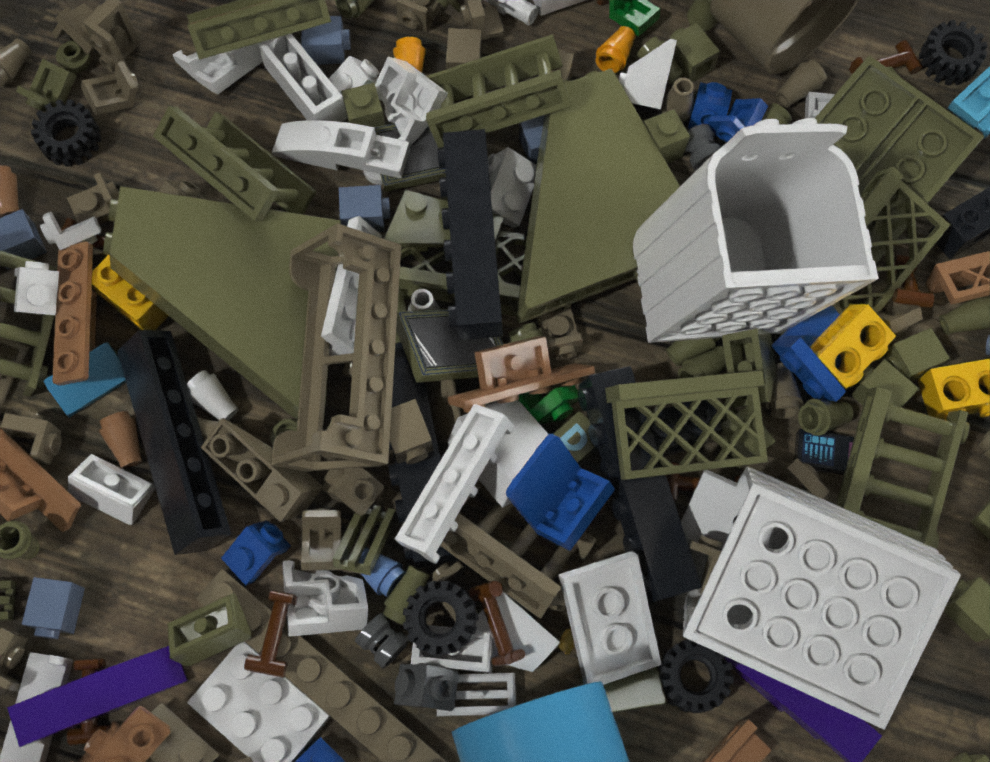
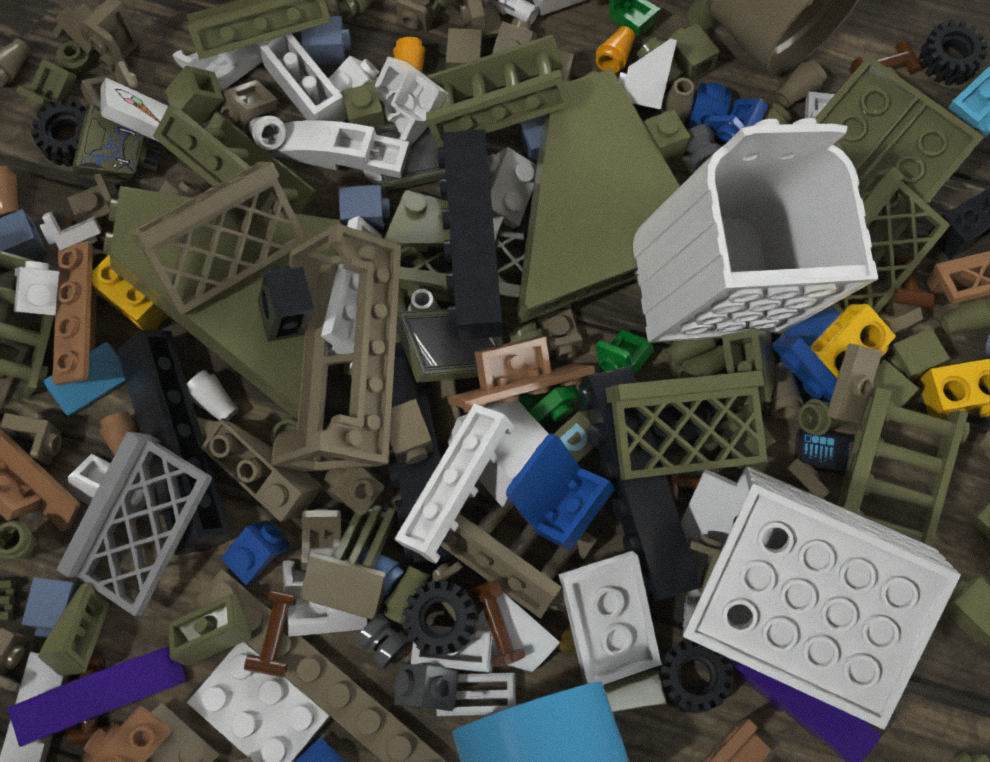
(69, 644): none -> olive slope
(110, 148): none -> olive torso
(113, 501): none -> light grey fence
(130, 108): none -> white tile
(195, 93): none -> olive brick
(205, 207): none -> dark tan fence
(247, 102): none -> dark tan bracket
(273, 133): none -> white cone
(285, 303): none -> black brick
(343, 586): none -> dark tan slope
(513, 35): none -> dark tan bracket
(624, 351): none -> green bracket
(854, 383): none -> dark tan plate

